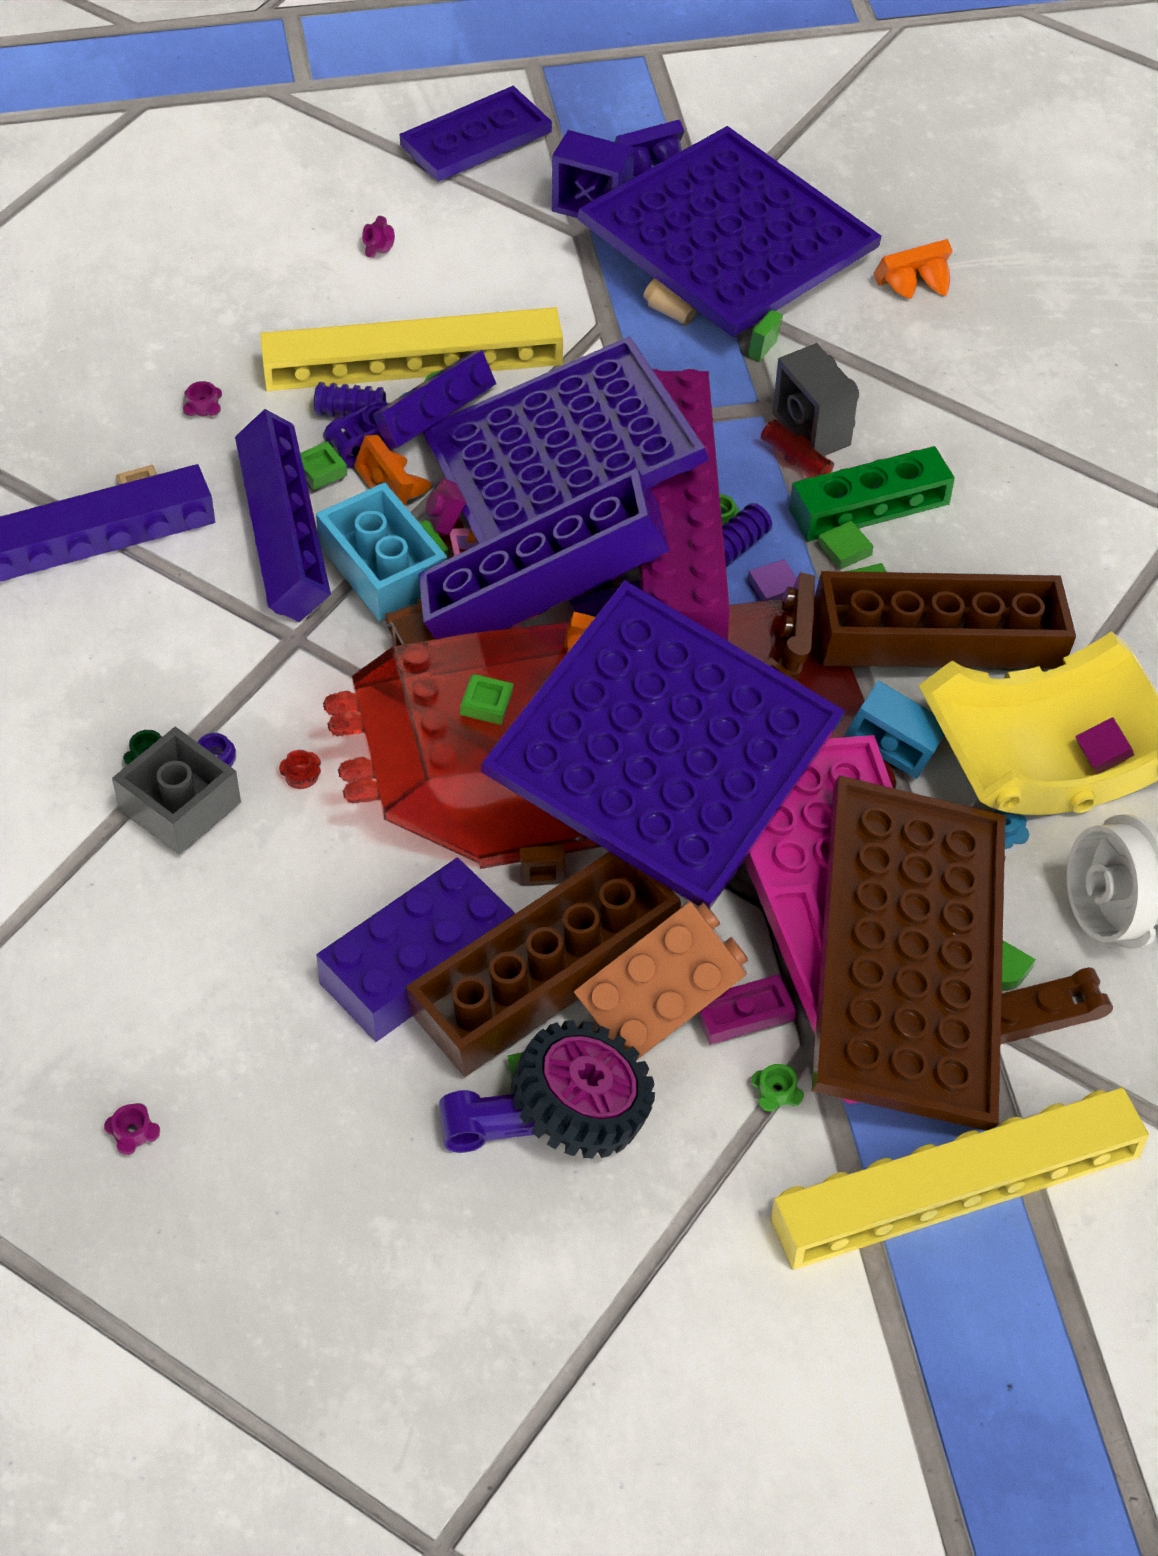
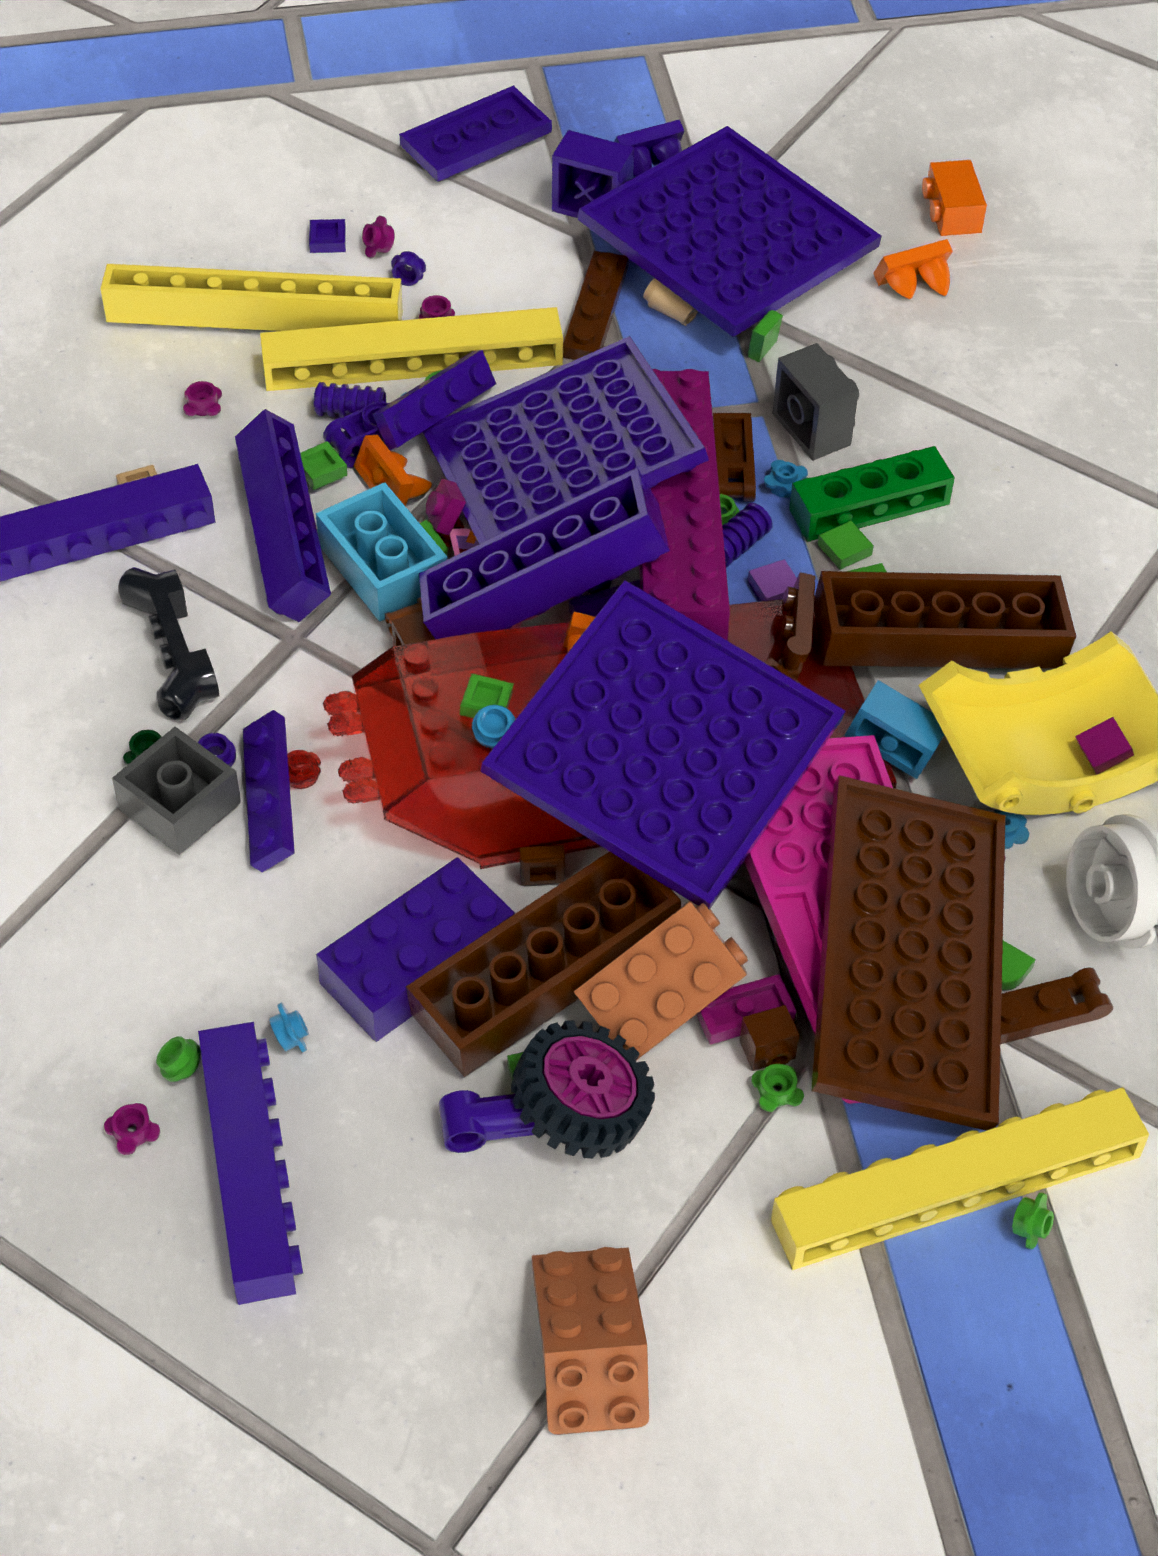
(178, 1058): none -> bright green plate
(192, 672): none -> black plate
(246, 298): none -> light yellow brick
(246, 1163): none -> dark purple brick
(268, 791): none -> dark purple plate
(289, 1028): none -> dark azure plate
(327, 236): none -> dark purple tile
(408, 275): none -> dark purple plate
(436, 306): none -> magenta plate
(491, 724): none -> dark azure plate
(591, 1341): none -> nougat bracket
(595, 304): none -> reddish brown plate
(735, 455): none -> reddish brown plate
(769, 1038): none -> reddish brown plate
(782, 476): none -> dark azure plate
(796, 449): clear red pin -> none
(954, 197): none -> orange brick
(1033, 1219): none -> bright green plate

